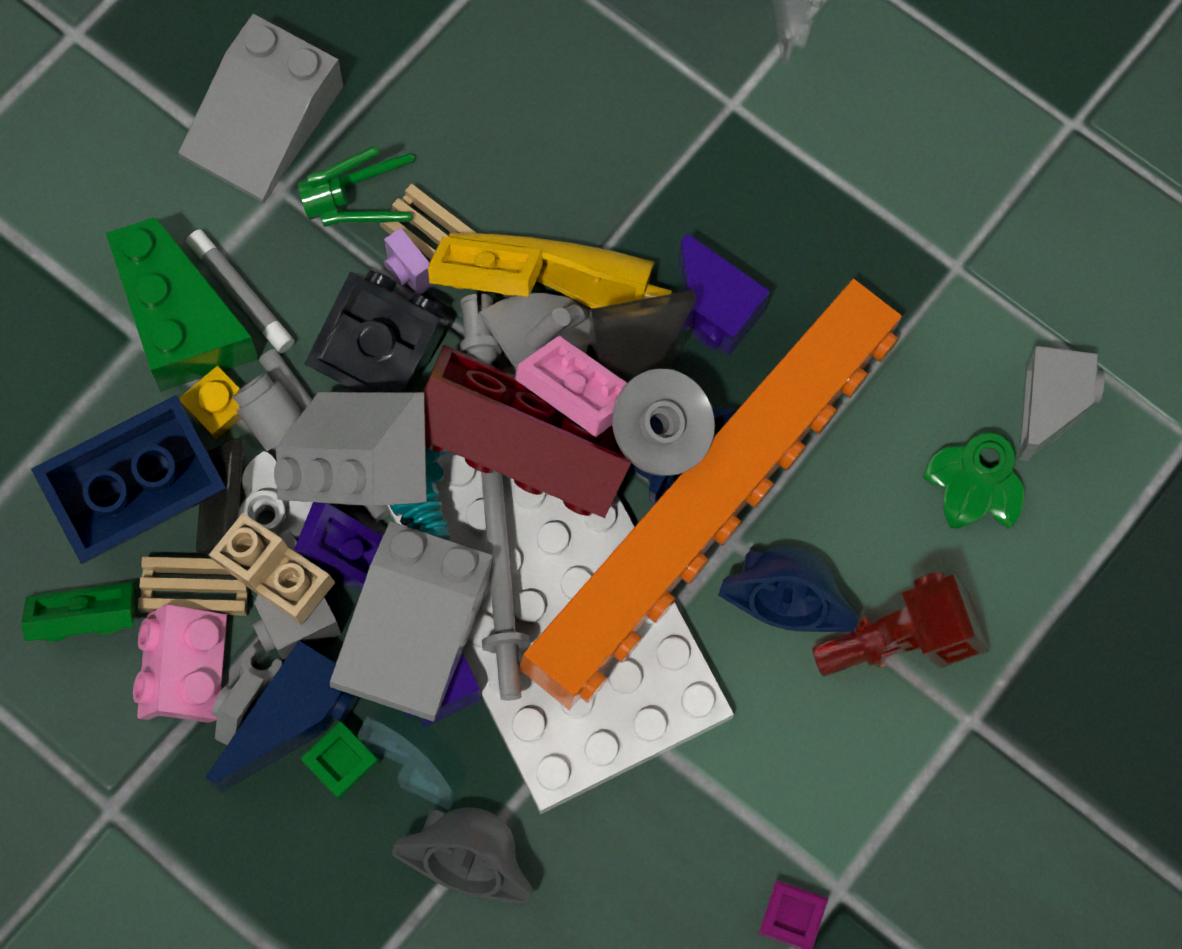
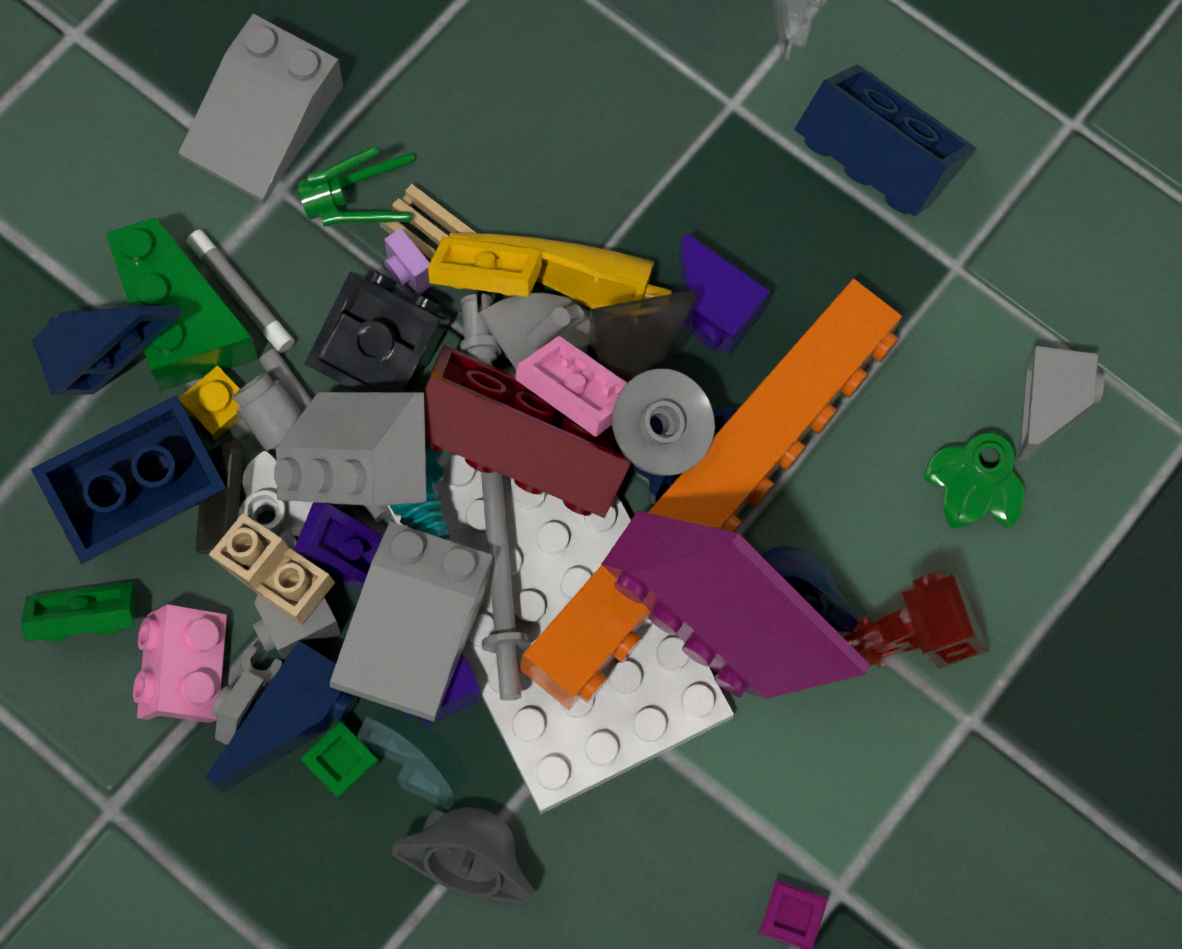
(90, 347): none -> dark blue slope
(149, 584): tan tile -> none
(728, 608): none -> magenta slope
(883, 139): none -> dark blue slope

